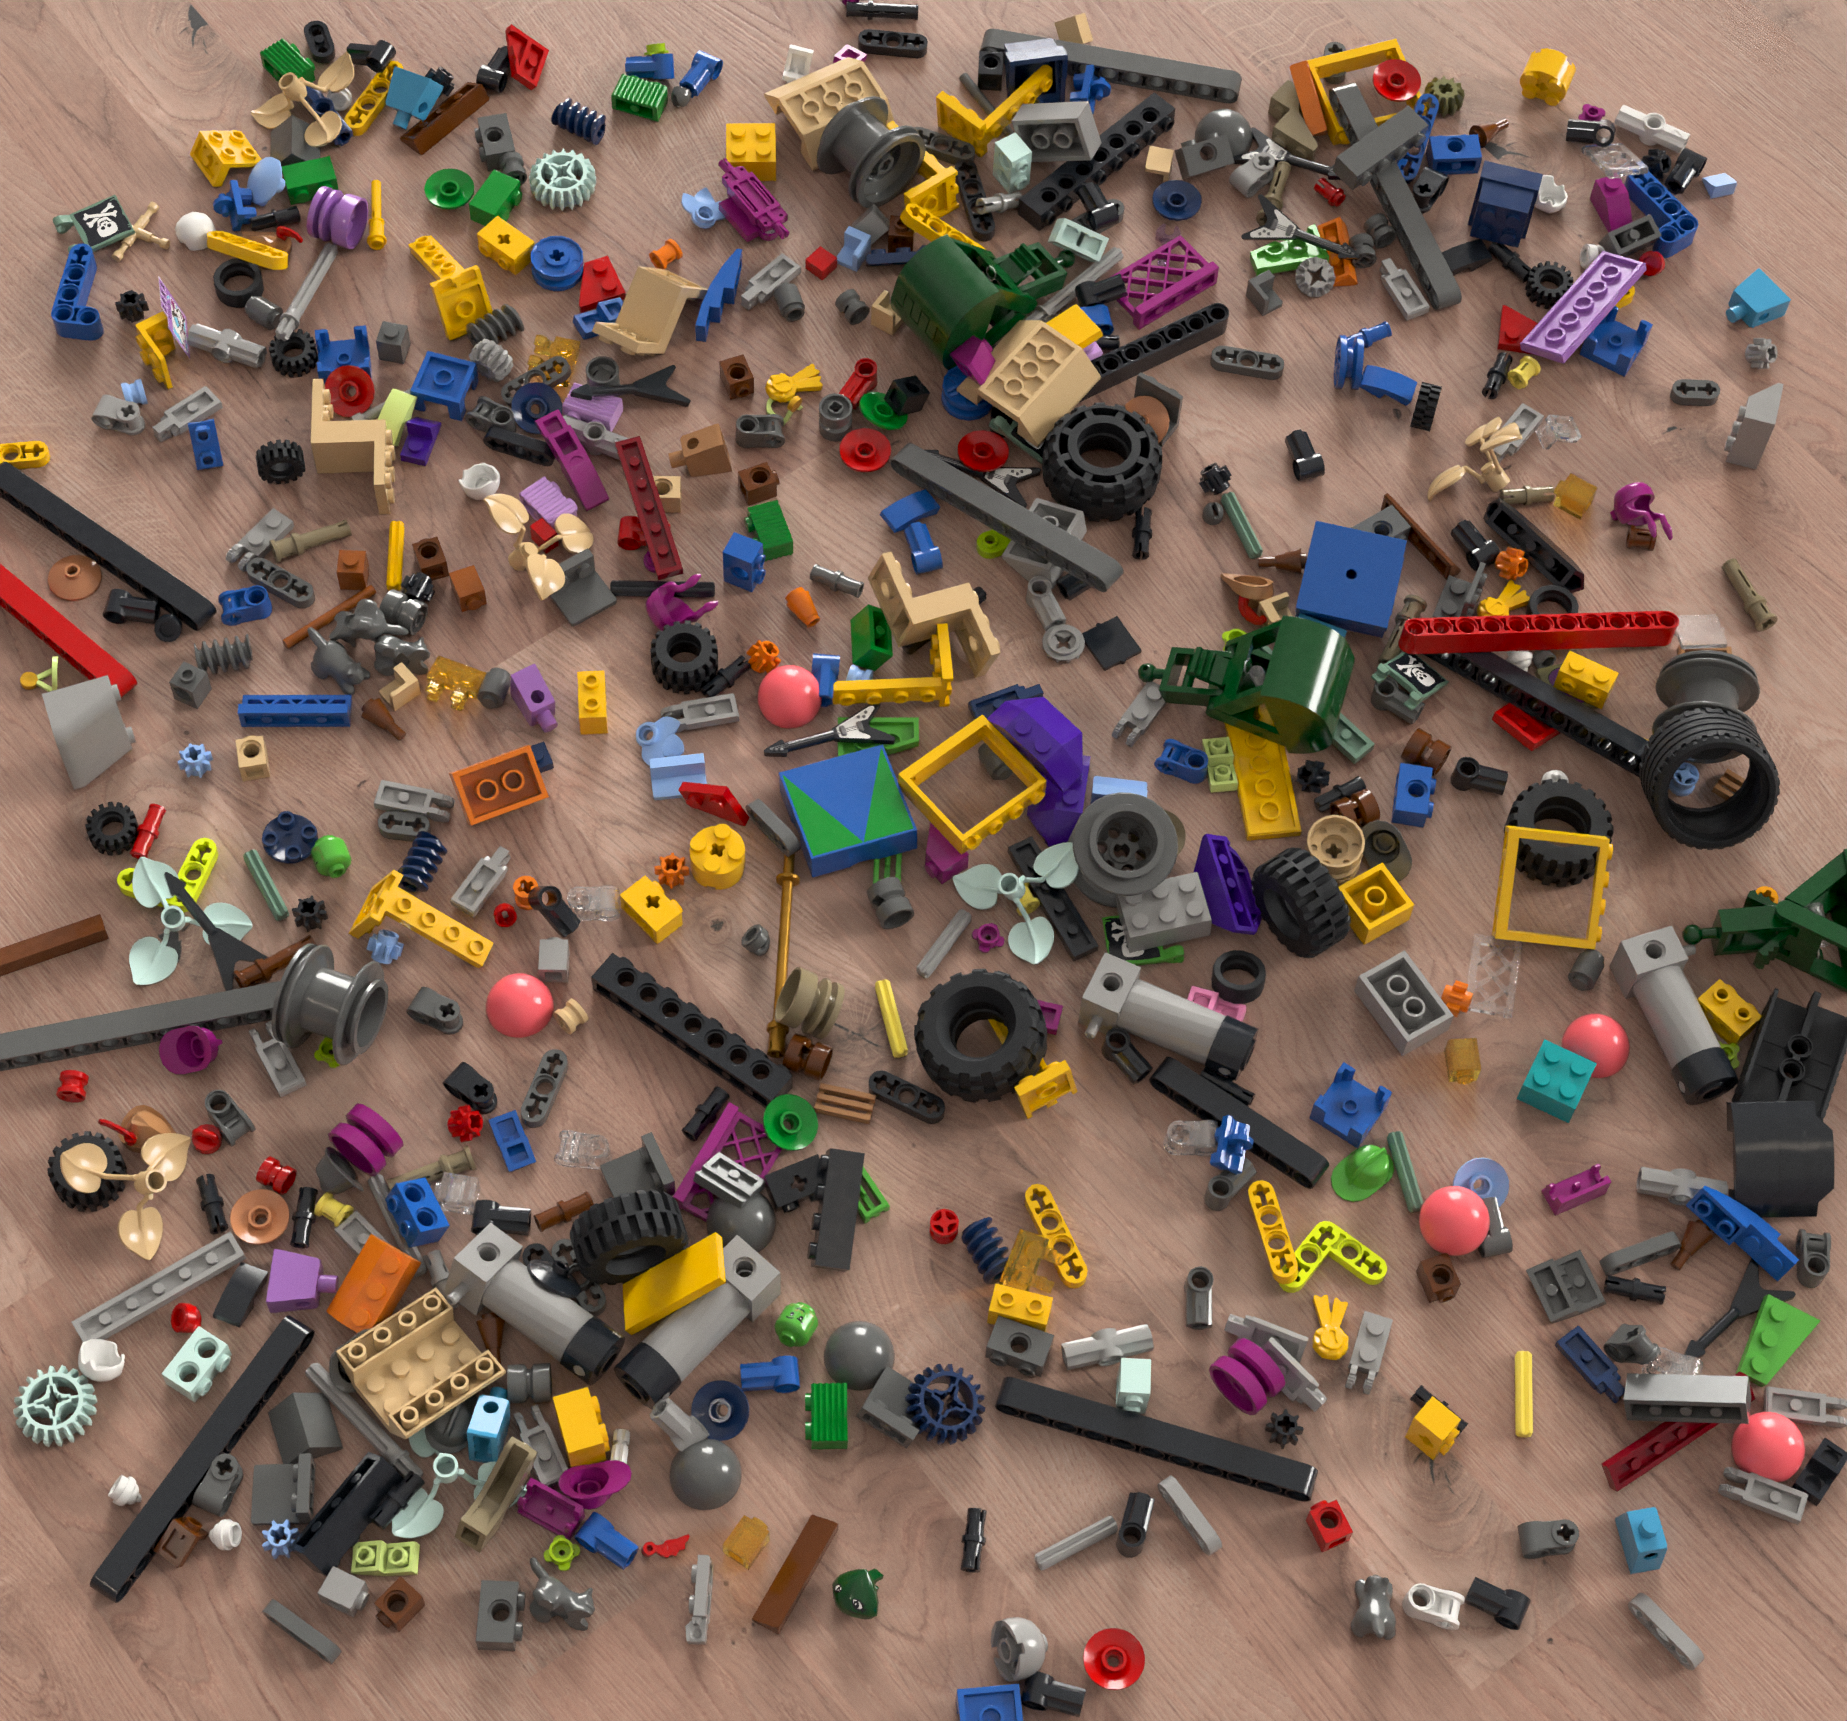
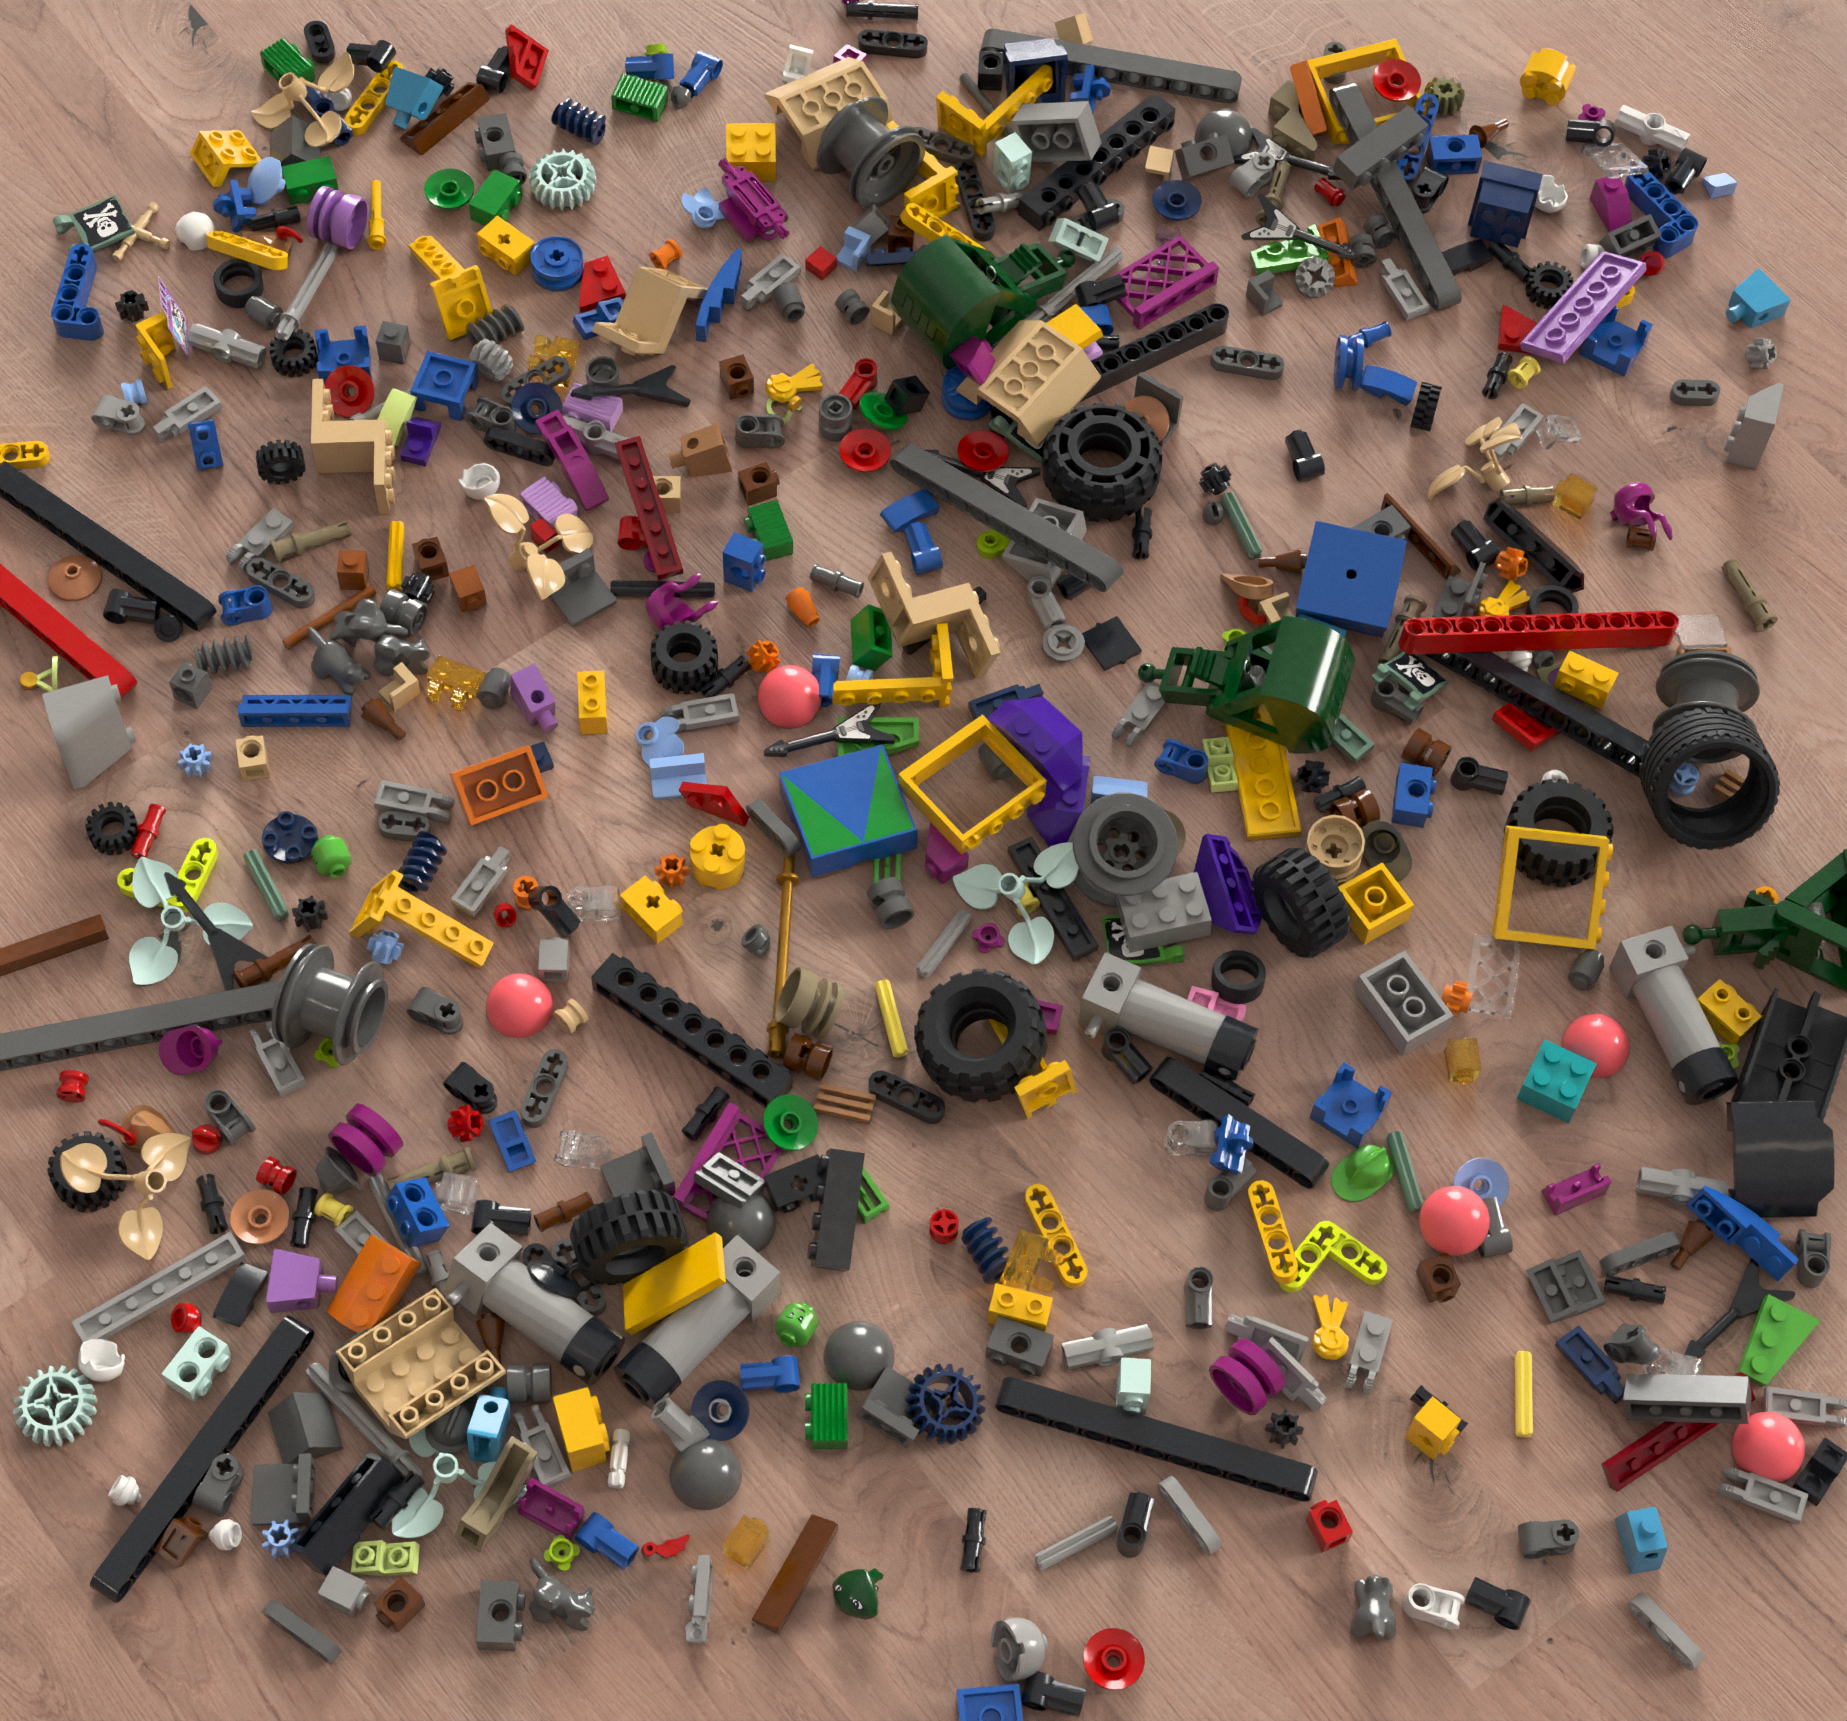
(594, 1483): magenta piece -> none

